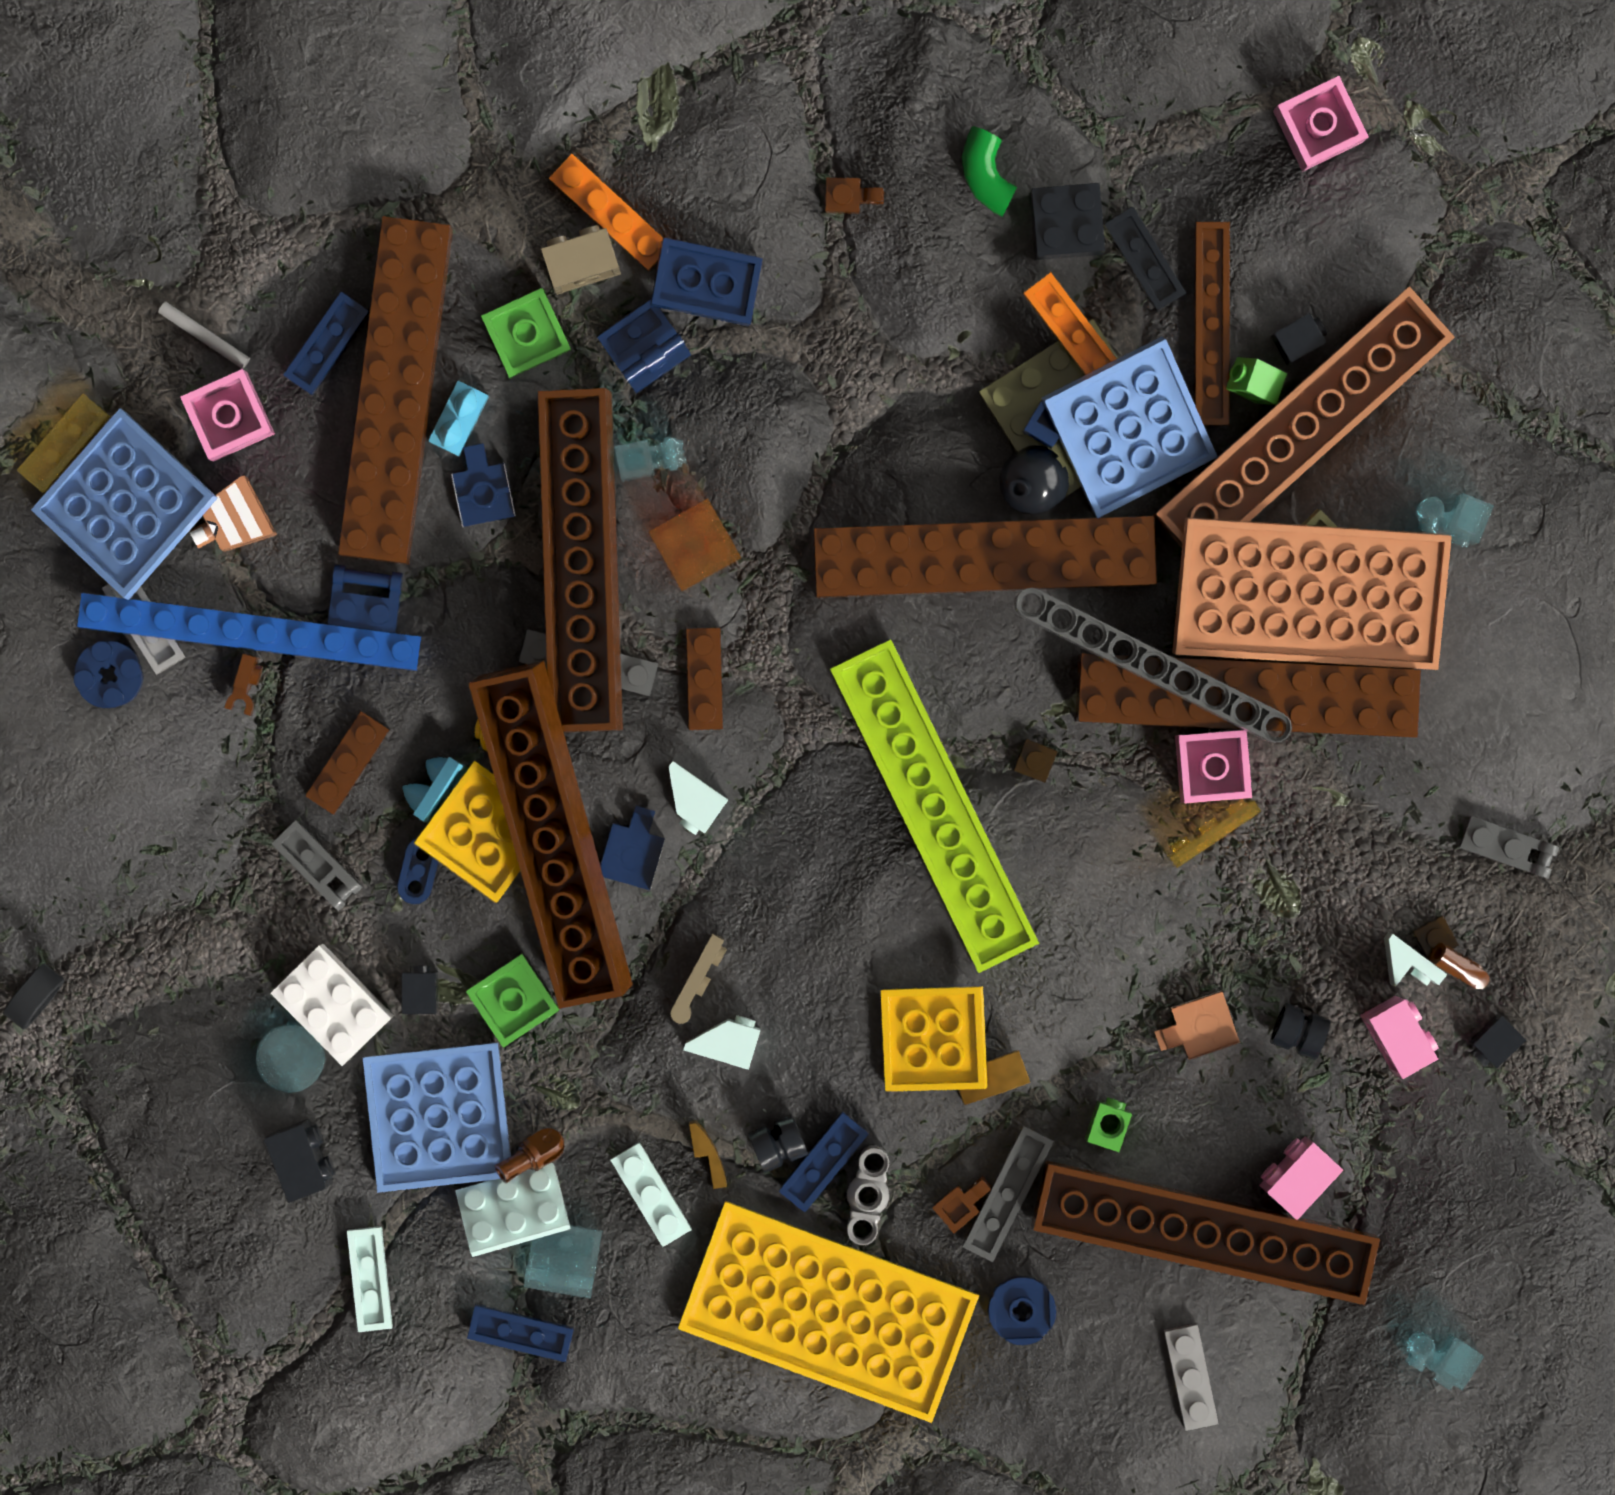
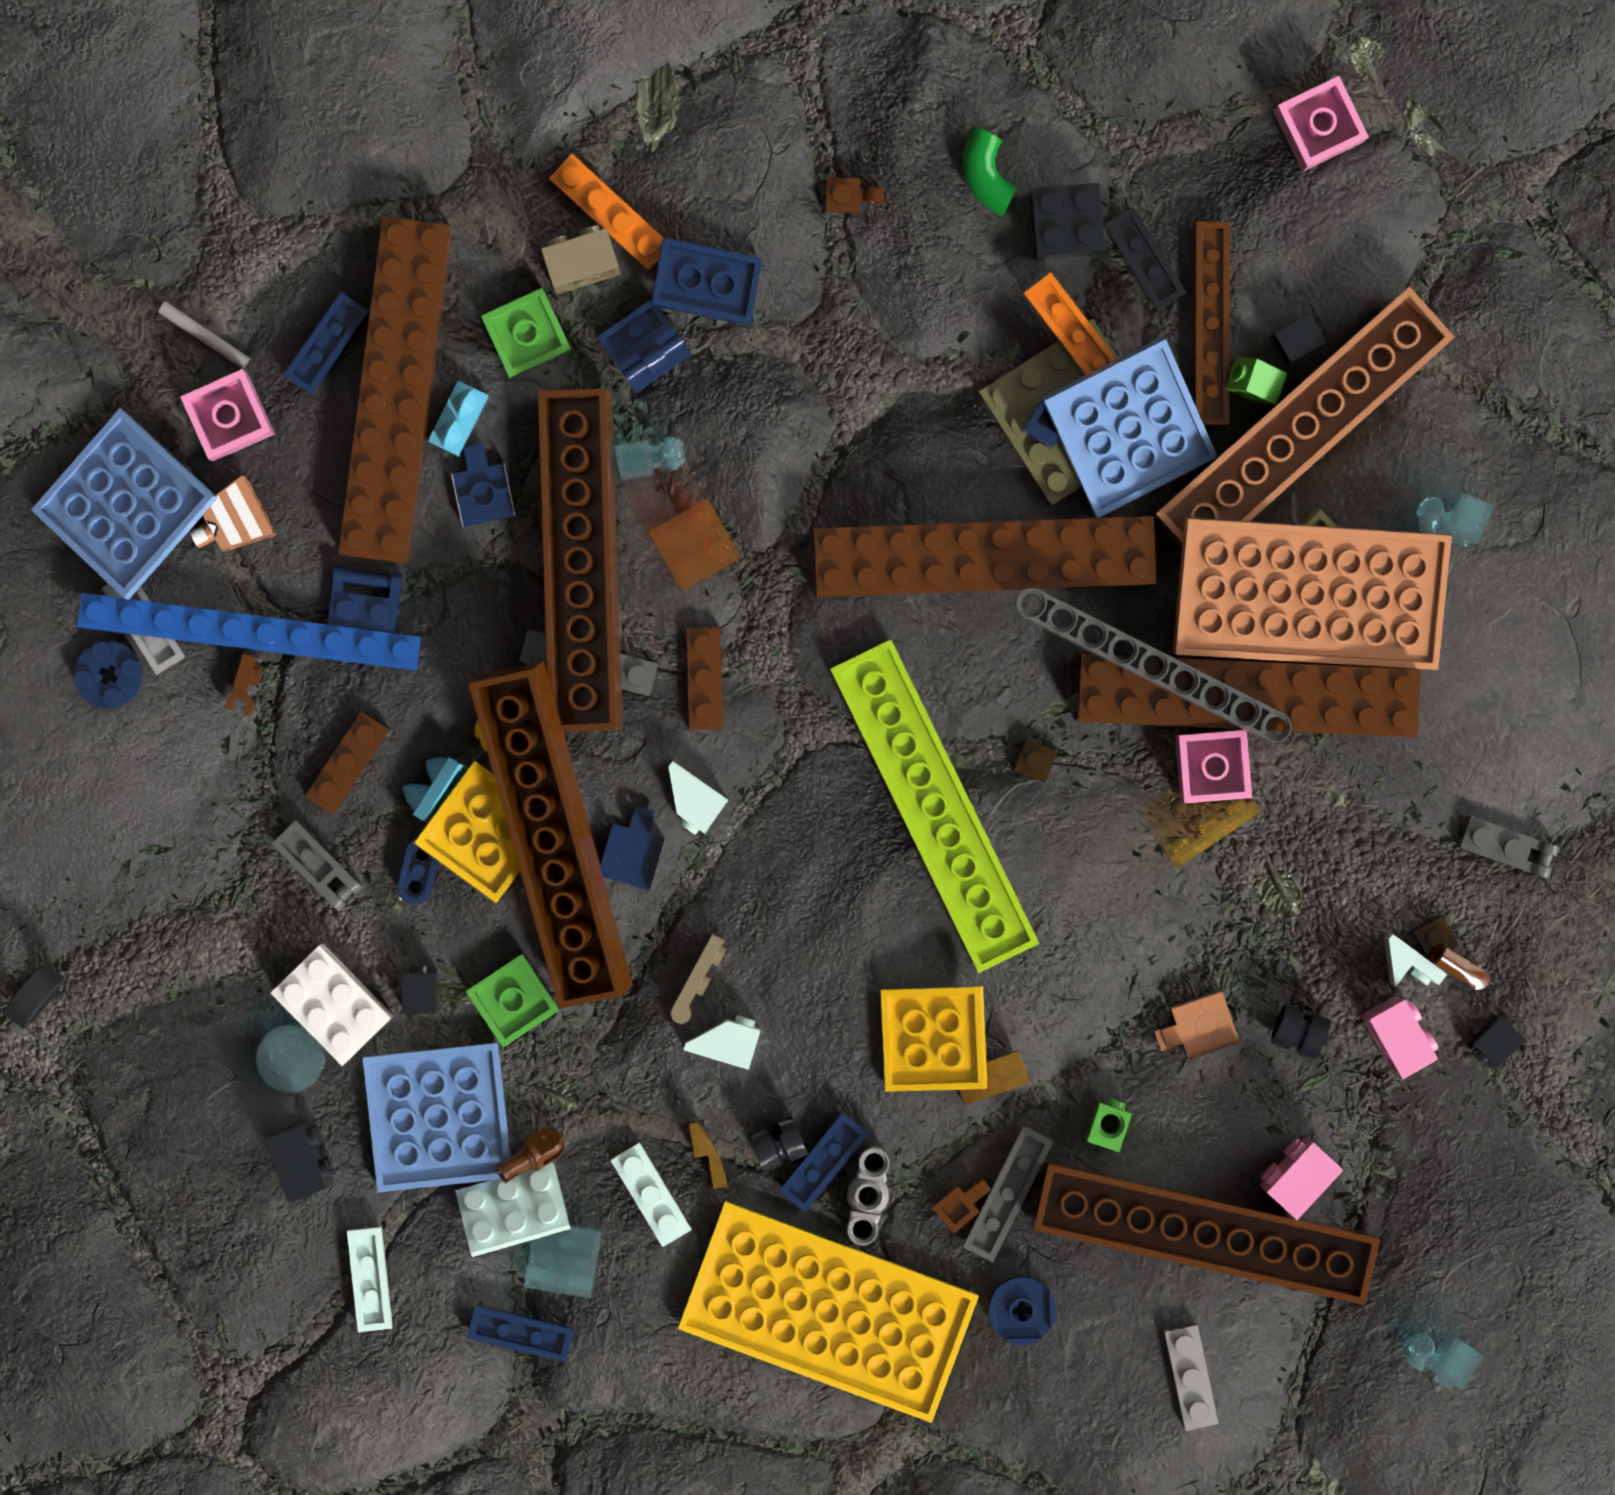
(63, 443): clear yellow plate -> none
(1033, 480): black cylinder -> none

